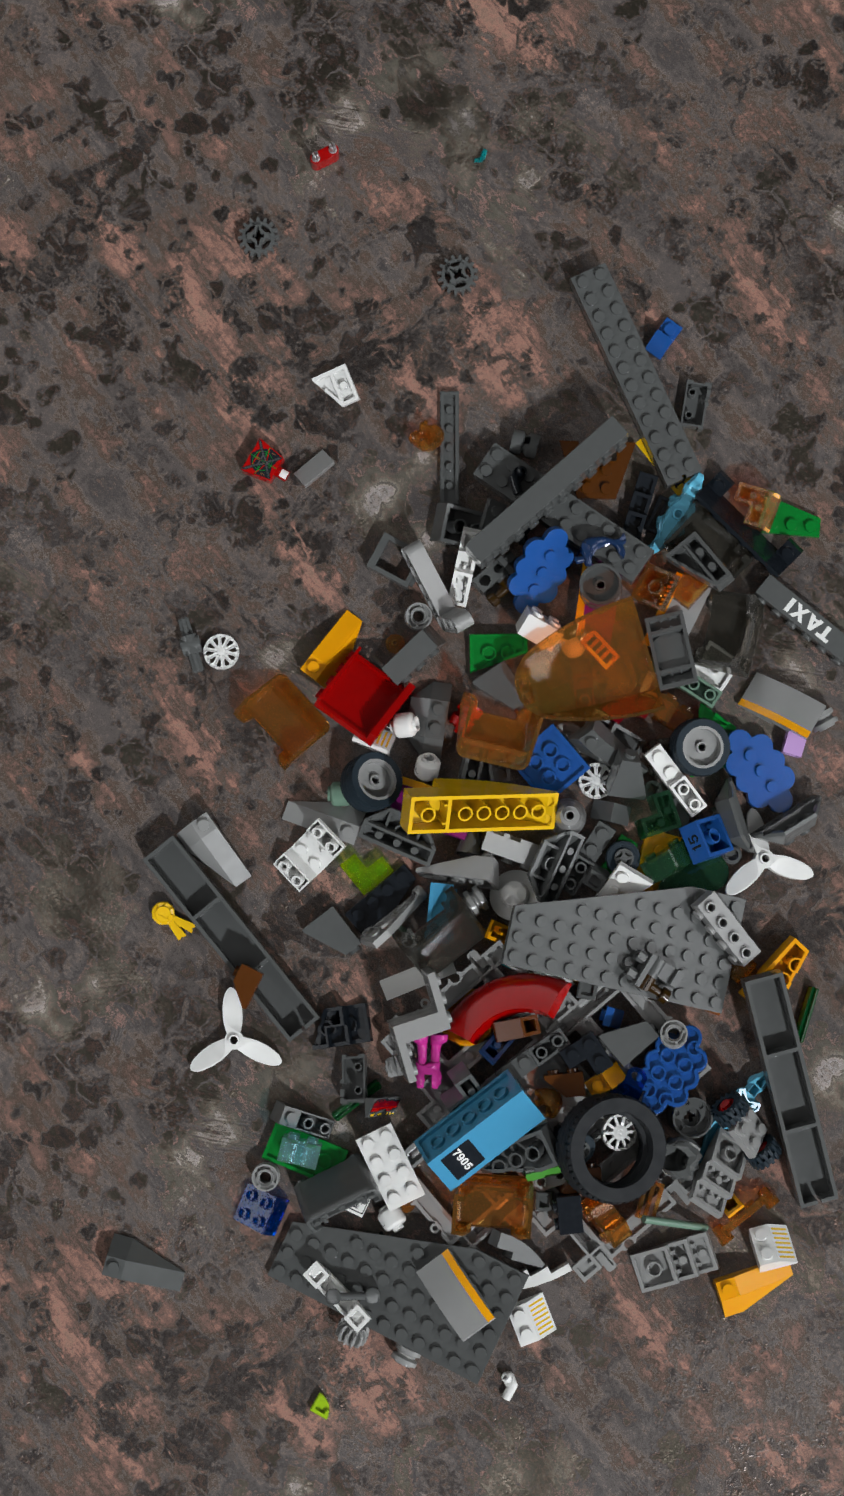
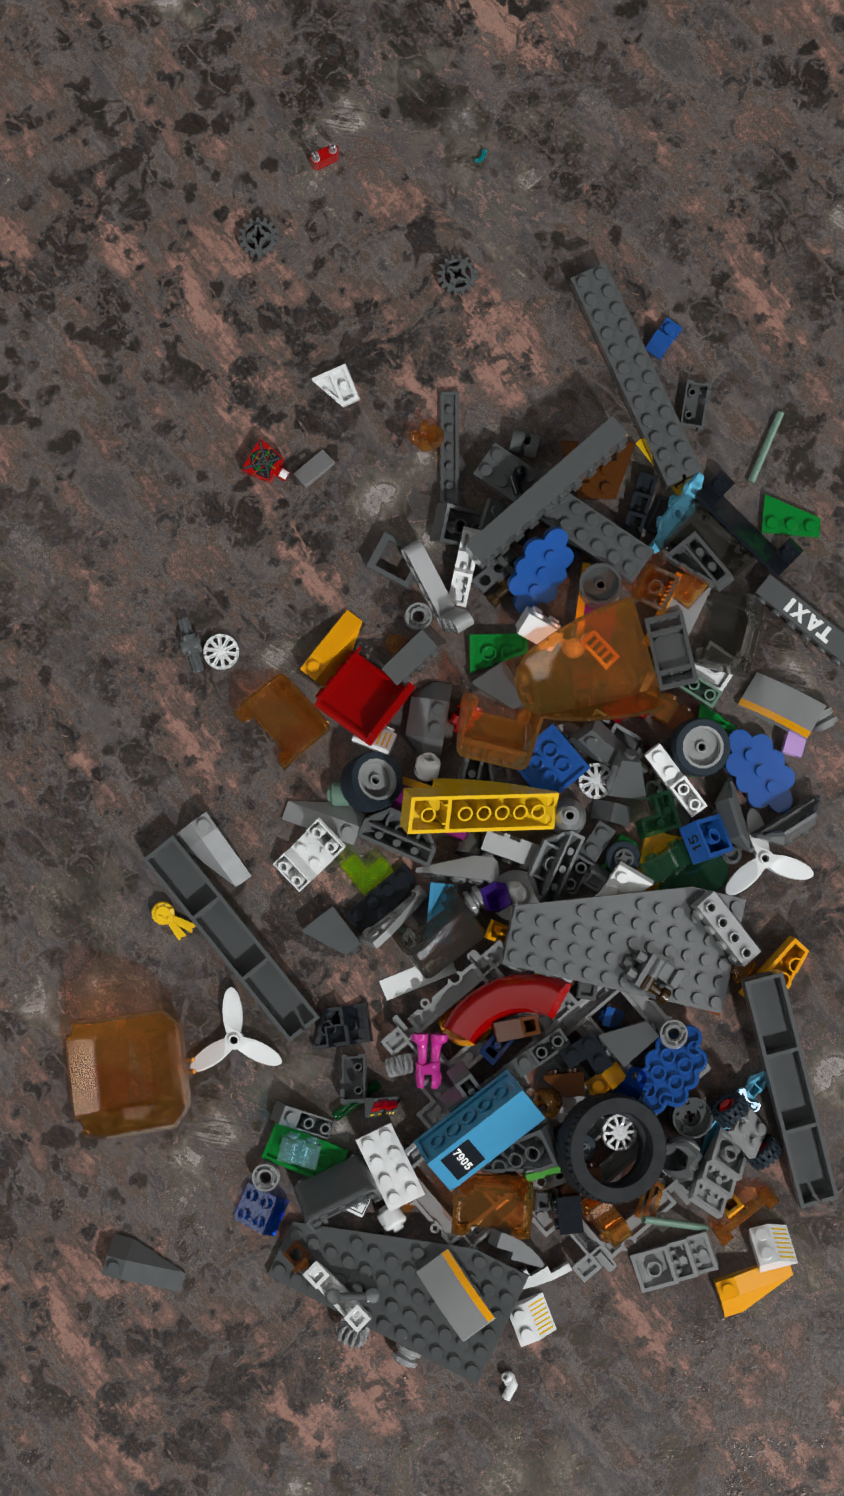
(128, 1073): none -> clear orange windscreen
(246, 983): reddish brown slope -> none
(301, 1264): none -> reddish brown bracket
(320, 1406): lime tile -> none
(405, 725): white head -> none
(419, 1024): light grey bracket -> none
(496, 897): none -> dark purple panel
(590, 546): dark blue animal -> none
(761, 503): clear orange brick -> none
(765, 447): none -> sand green bar
(806, 1012): dark green axle -> none

